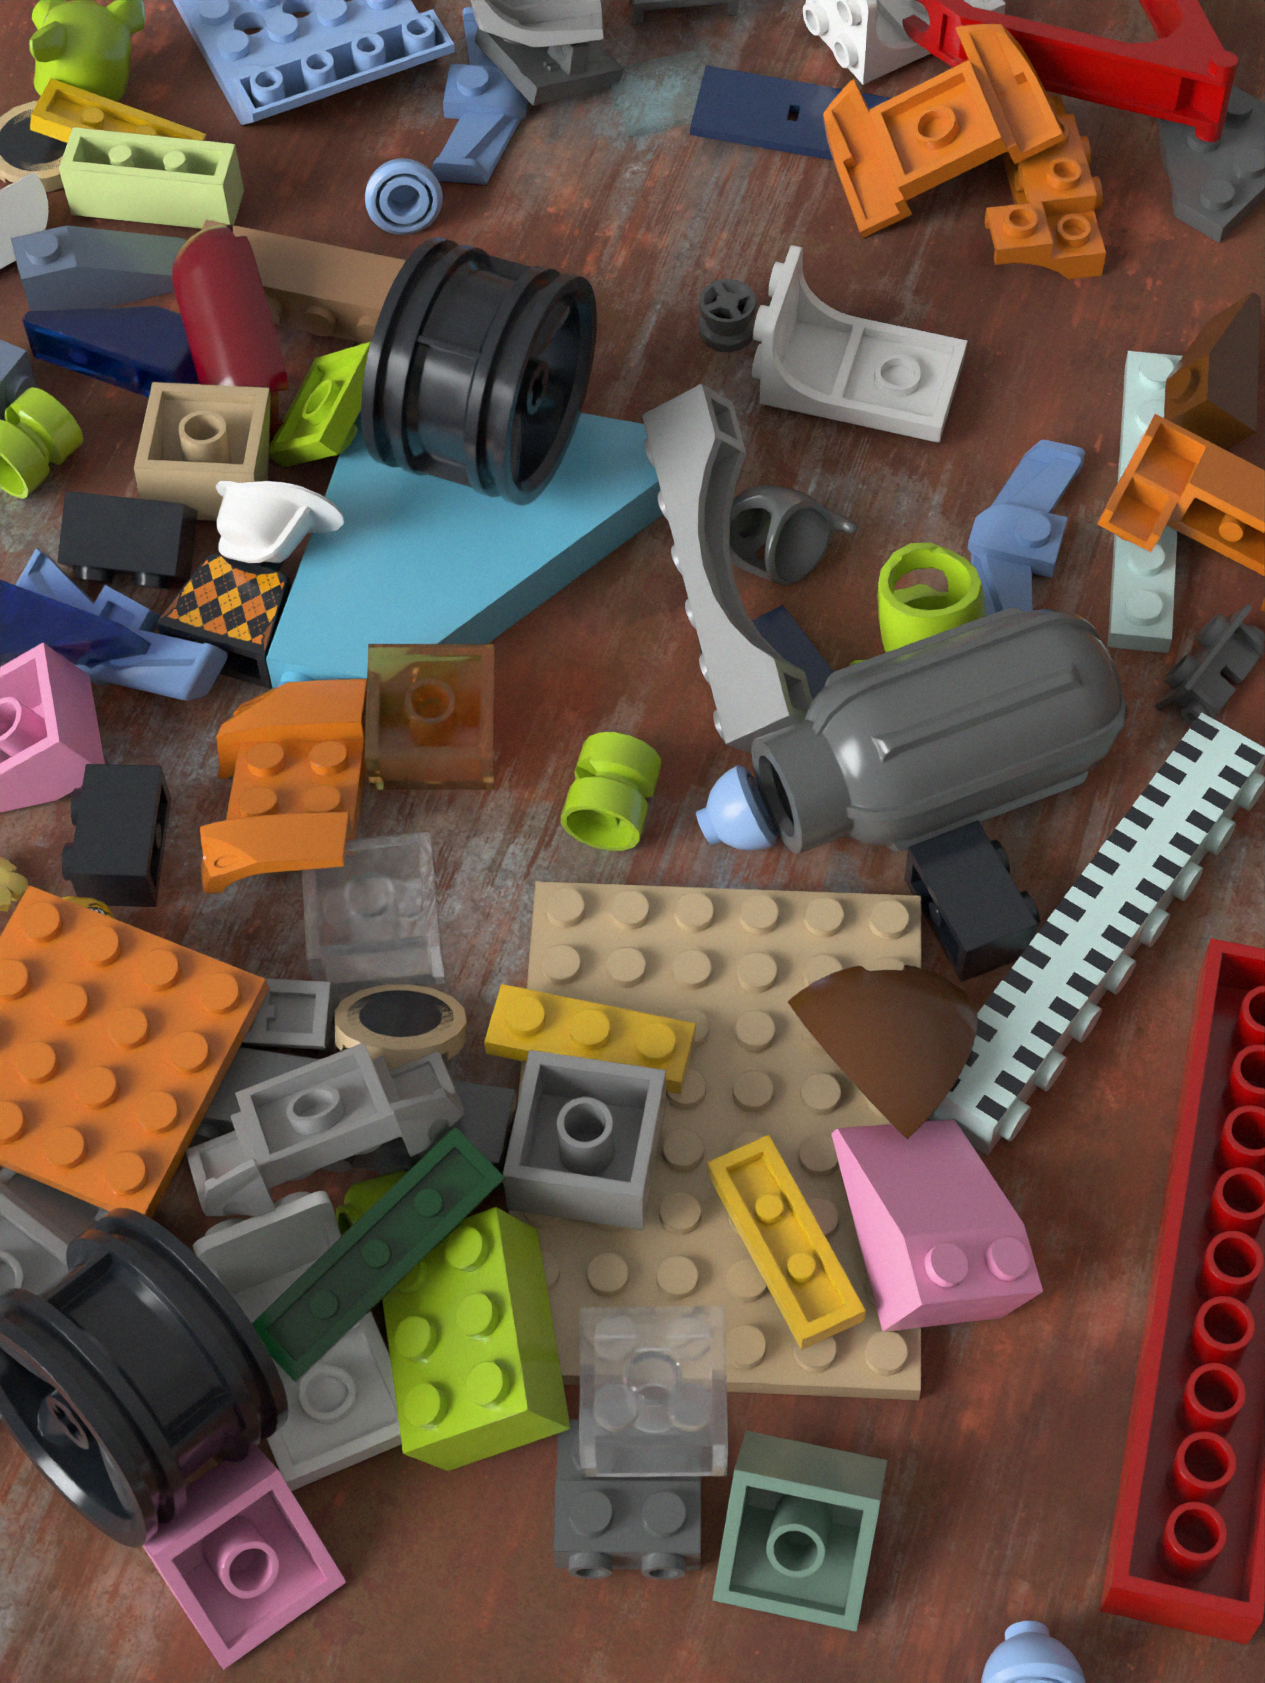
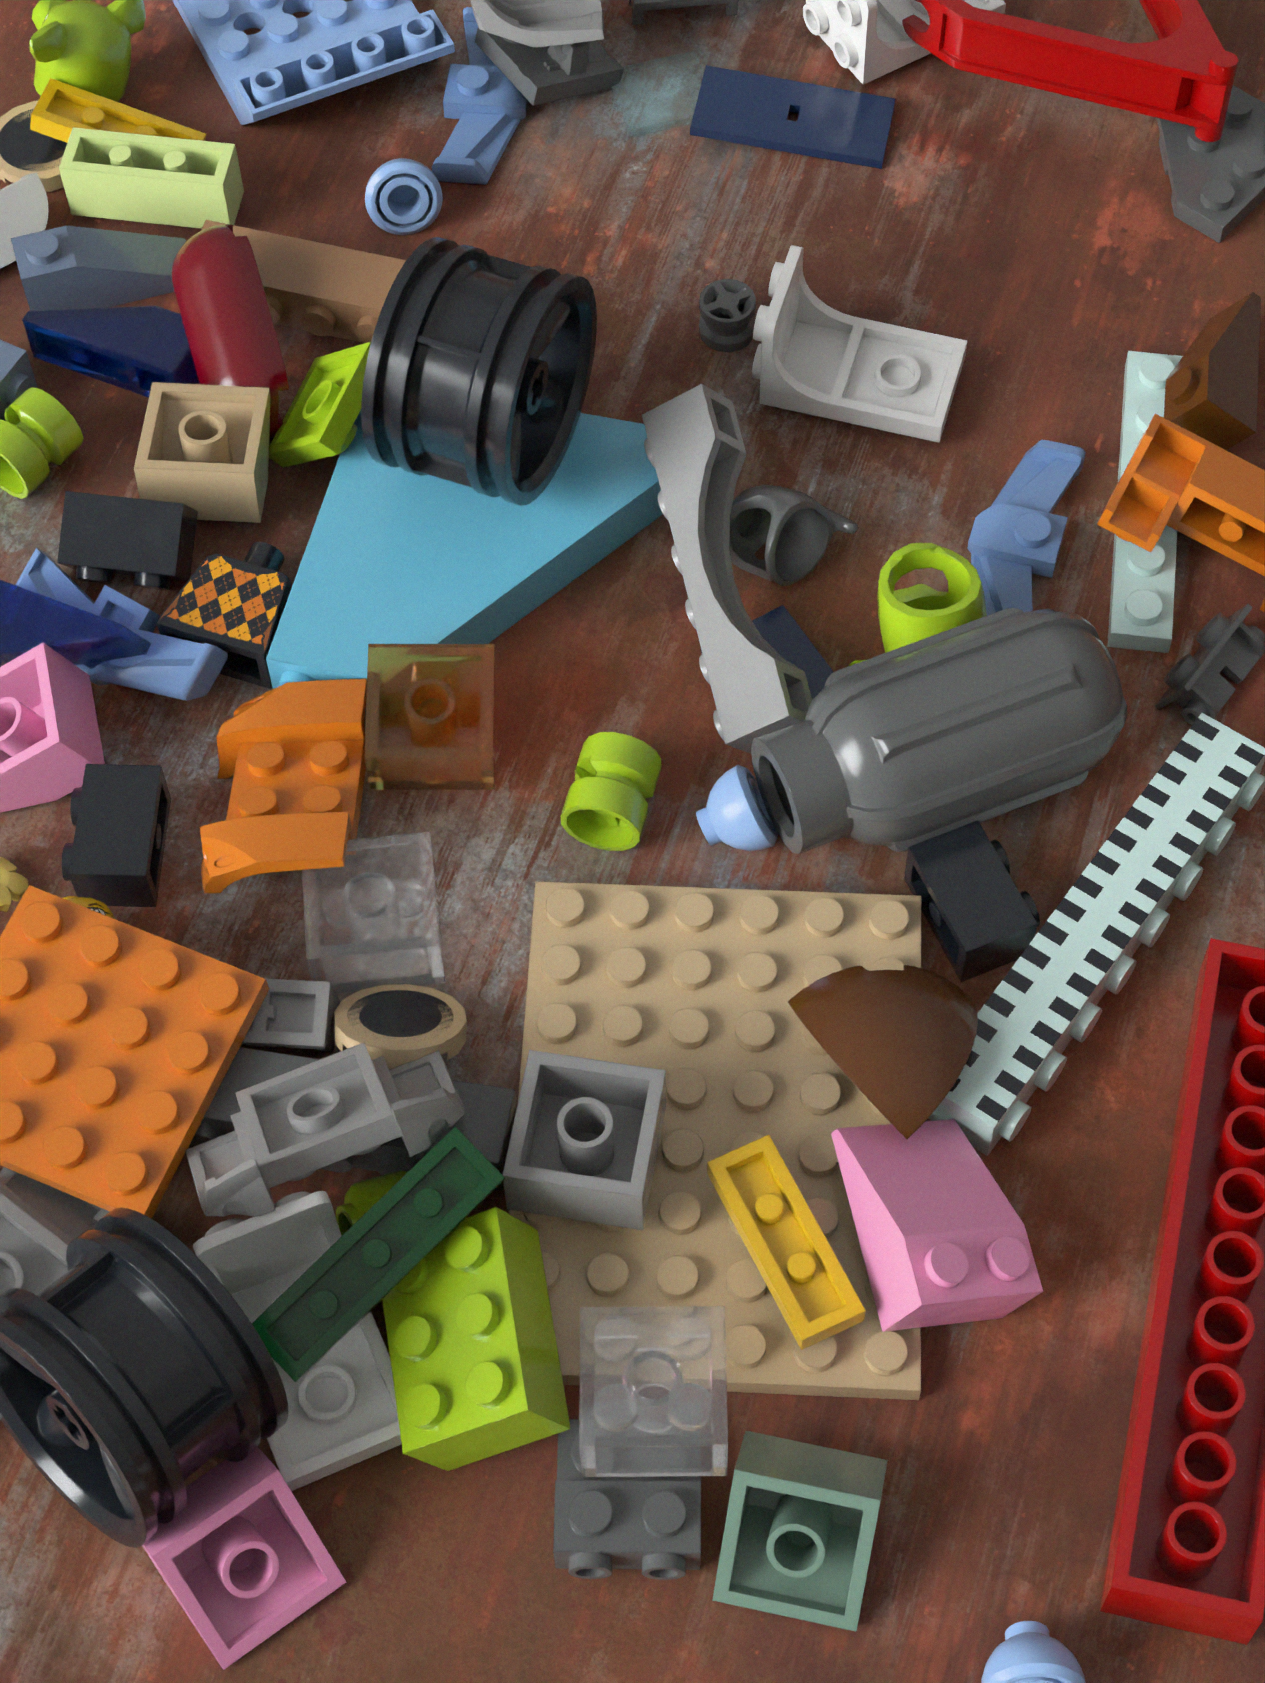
(270, 519): white piece -> none
(589, 1030): yellow plate -> none
(939, 127): orange piece -> none
(1053, 207): orange bracket -> none

